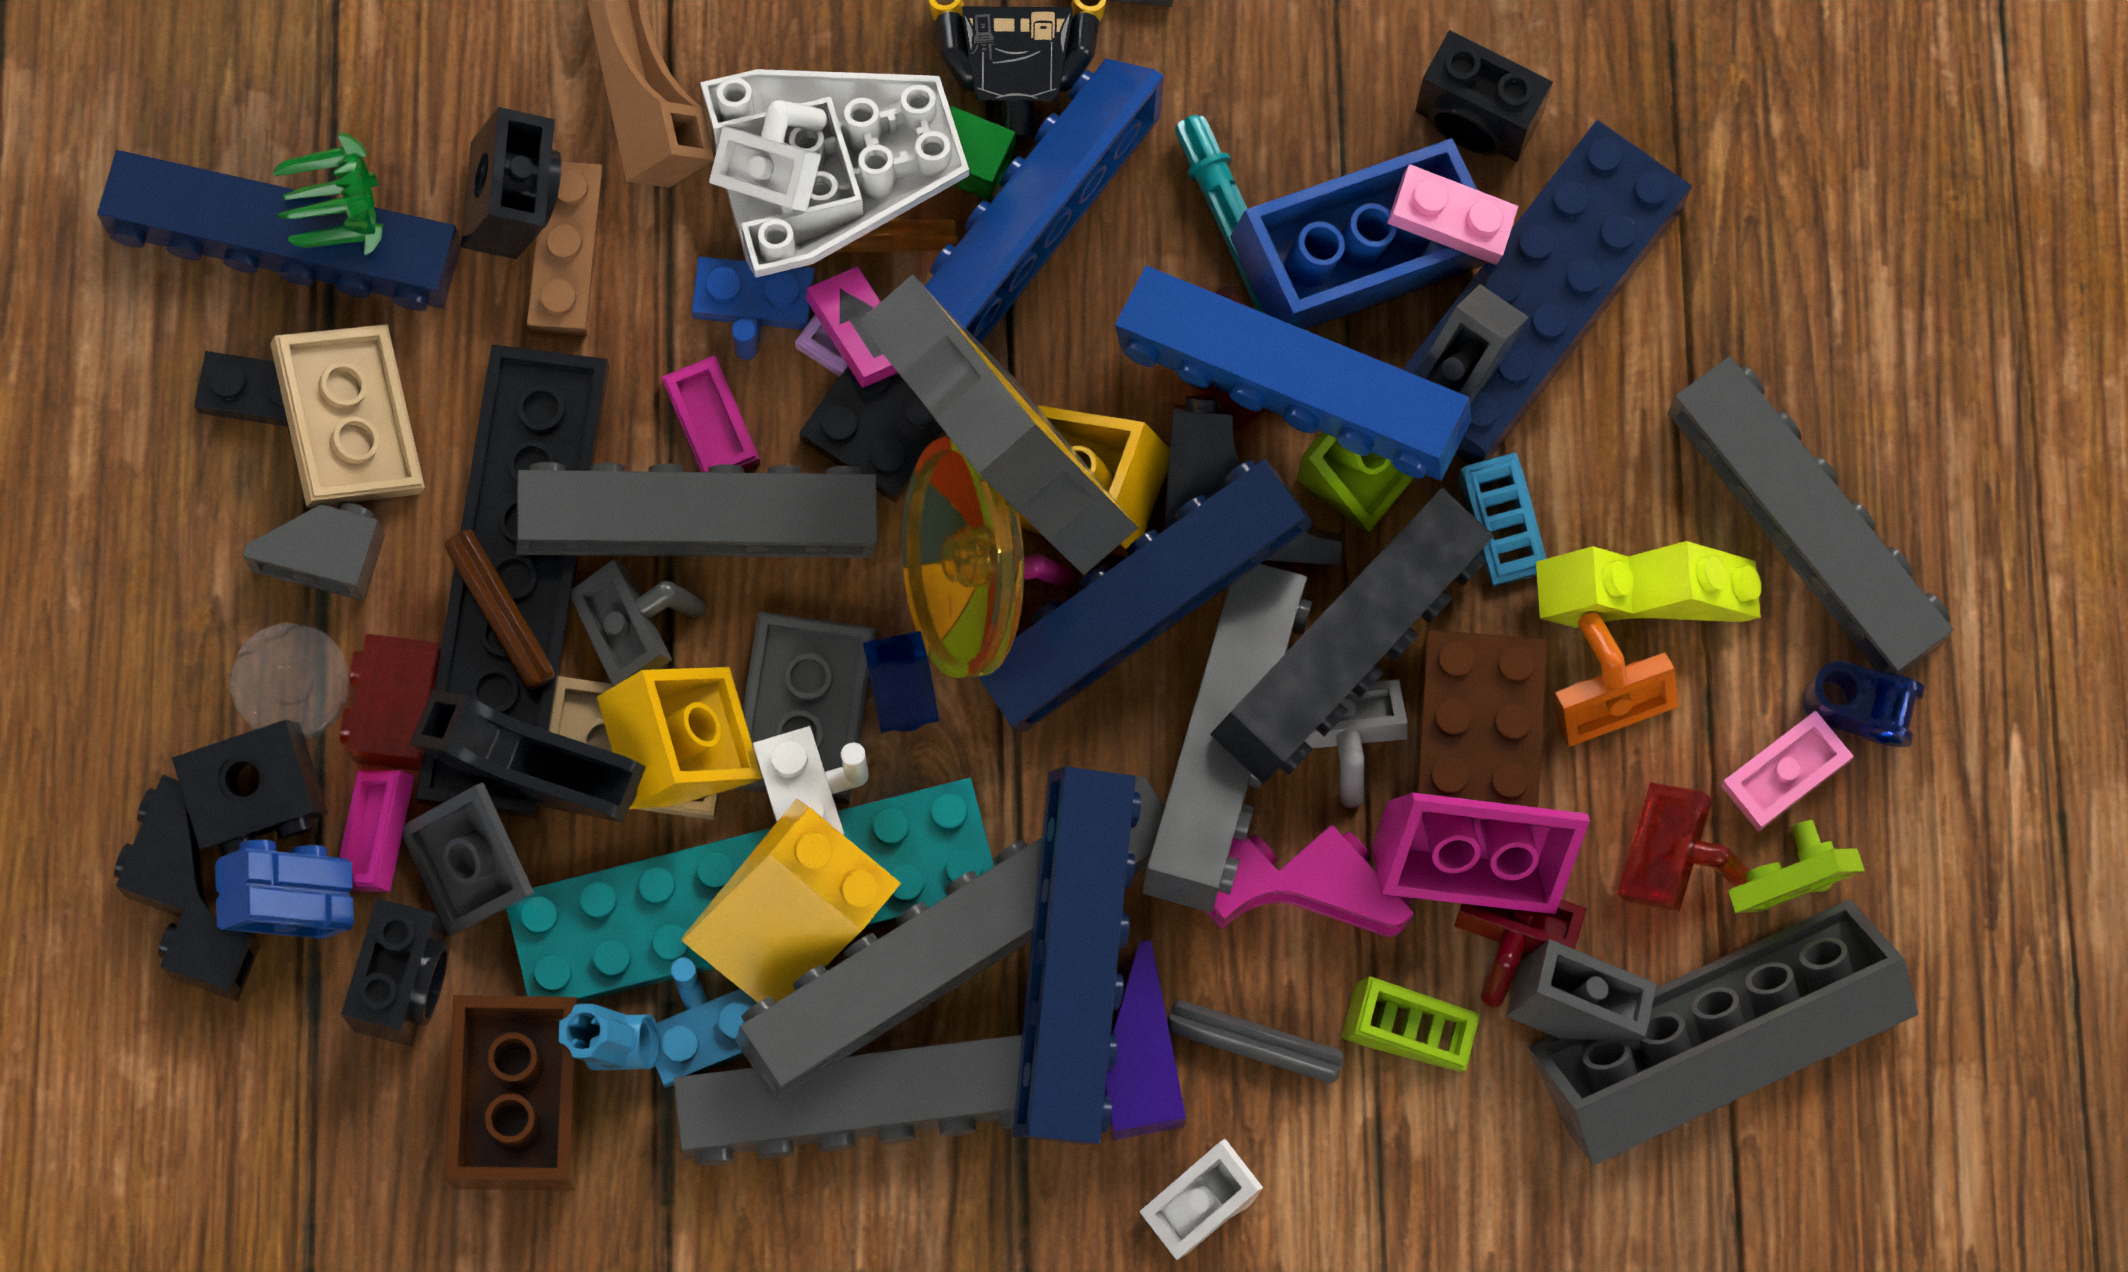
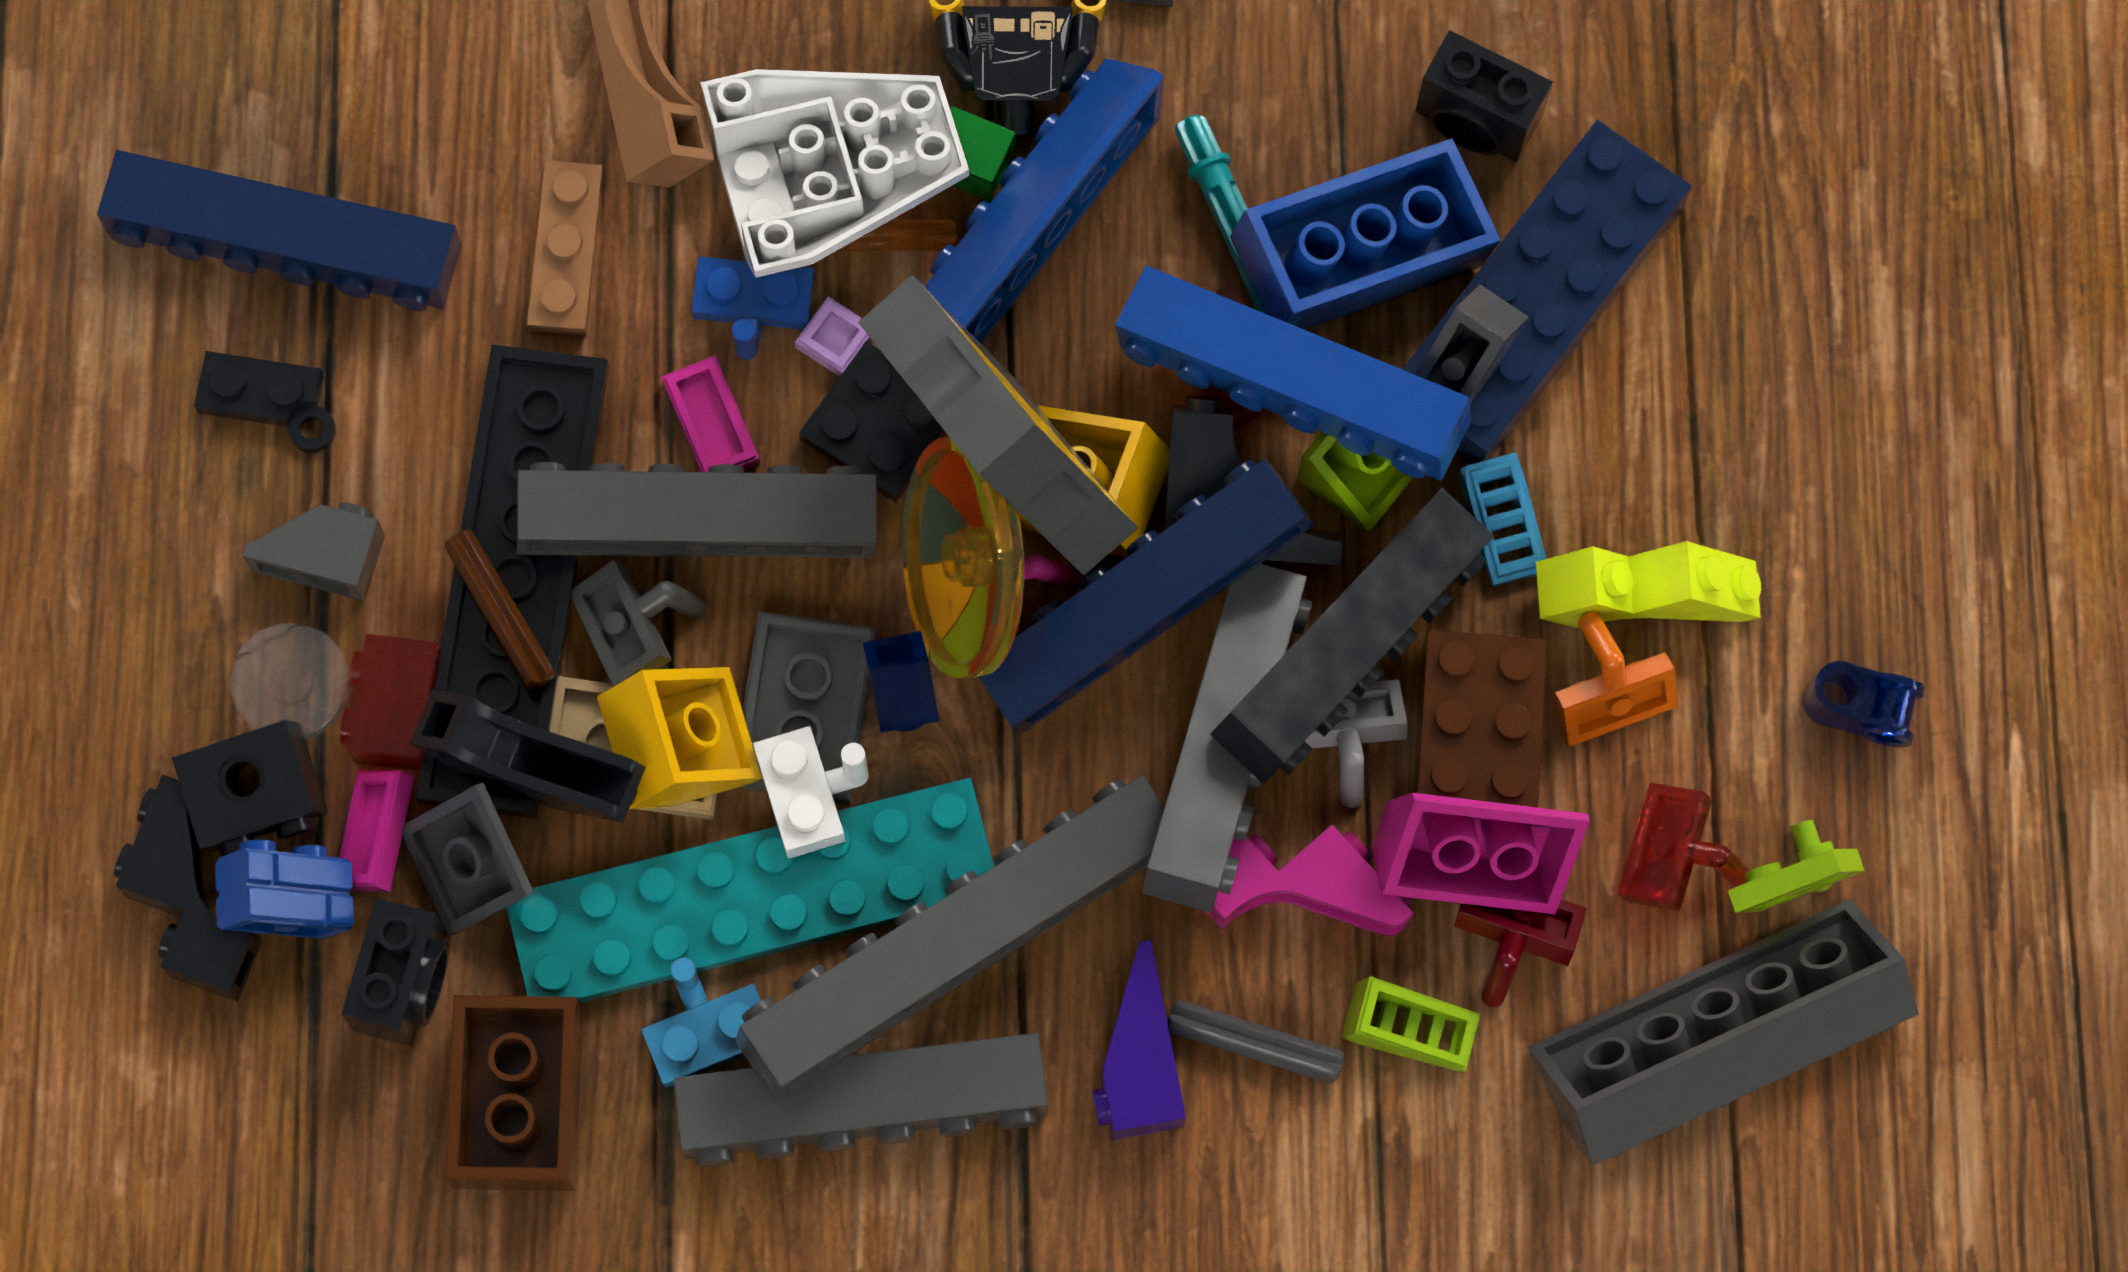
(347, 415): tan tile -> none
(354, 185): green piece -> none
(510, 183): black brick -> none
(610, 1038): dark azure piece -> none
(764, 163): white plate -> none
(790, 906): yellow slope -> none
(839, 307): dark pink tile -> none
(1076, 956): dark blue brick -> none
(1202, 1199): white slope -> none
(1452, 214): bright pink plate -> none
(1579, 996): dark grey slope -> none
(1787, 771): bright pink plate -> none
(1810, 518): dark grey brick -> none

